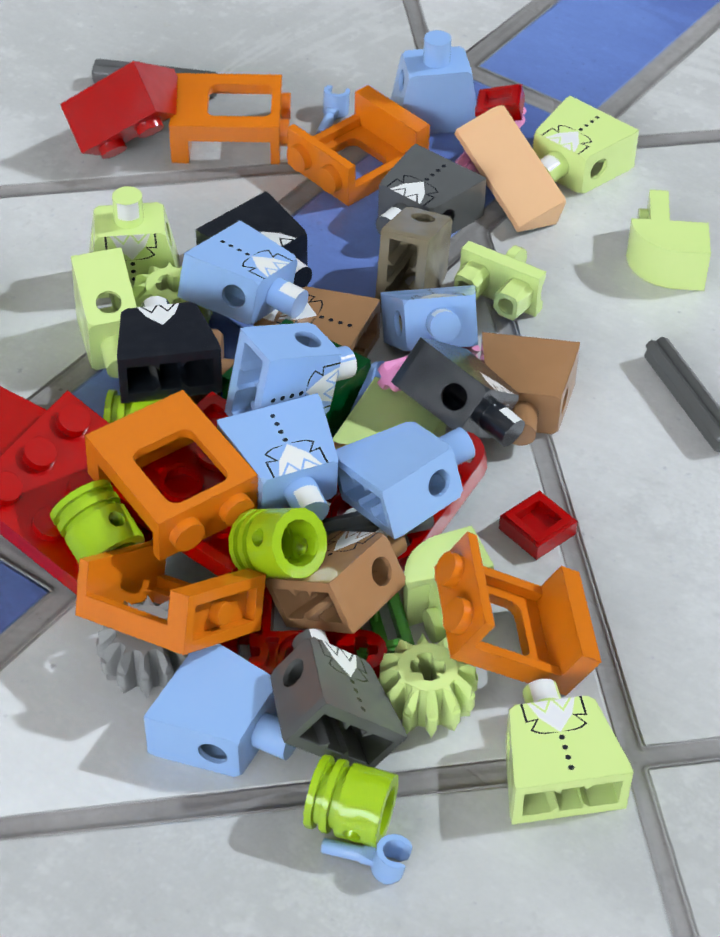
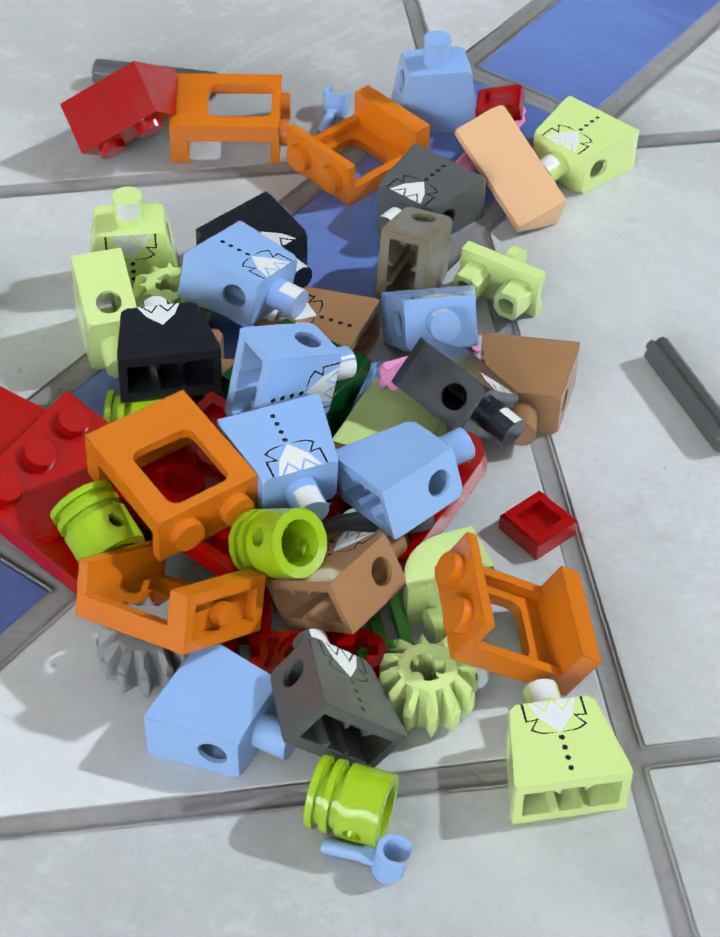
(668, 250): yellowish green brick -> none

